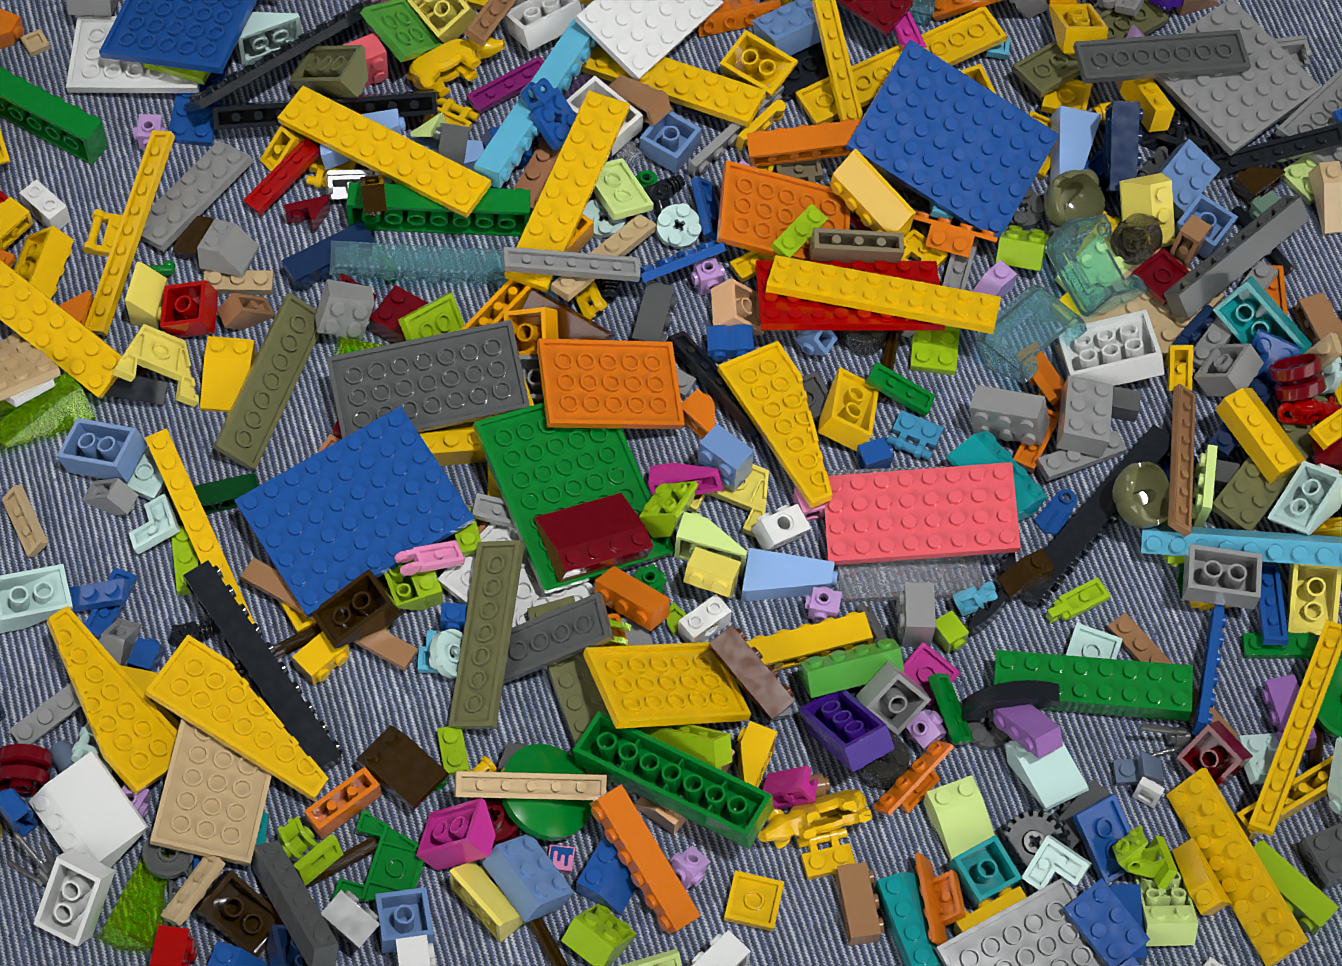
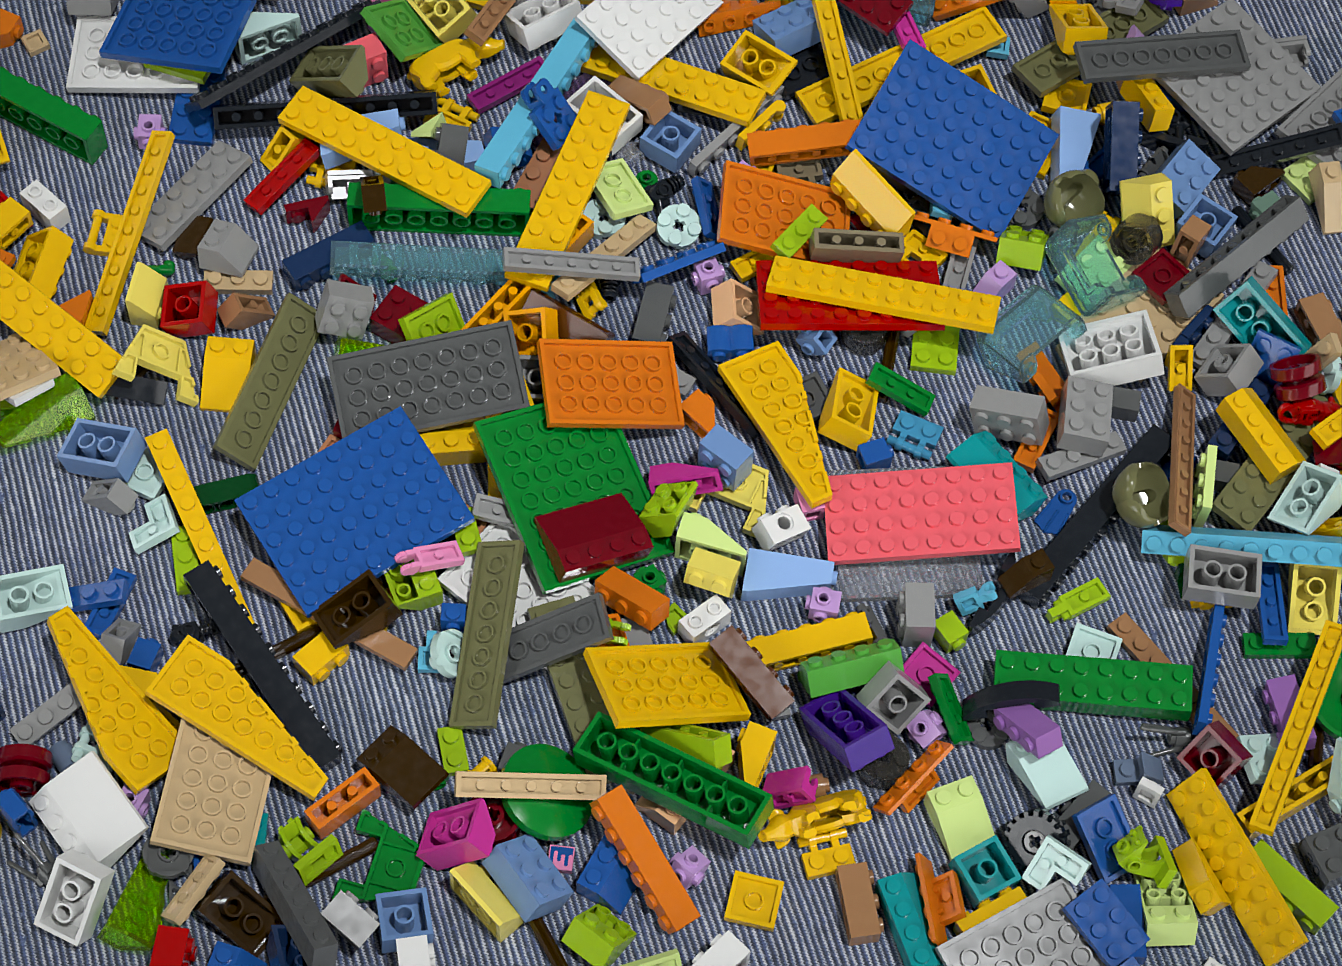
(24, 521): tan plate -> none

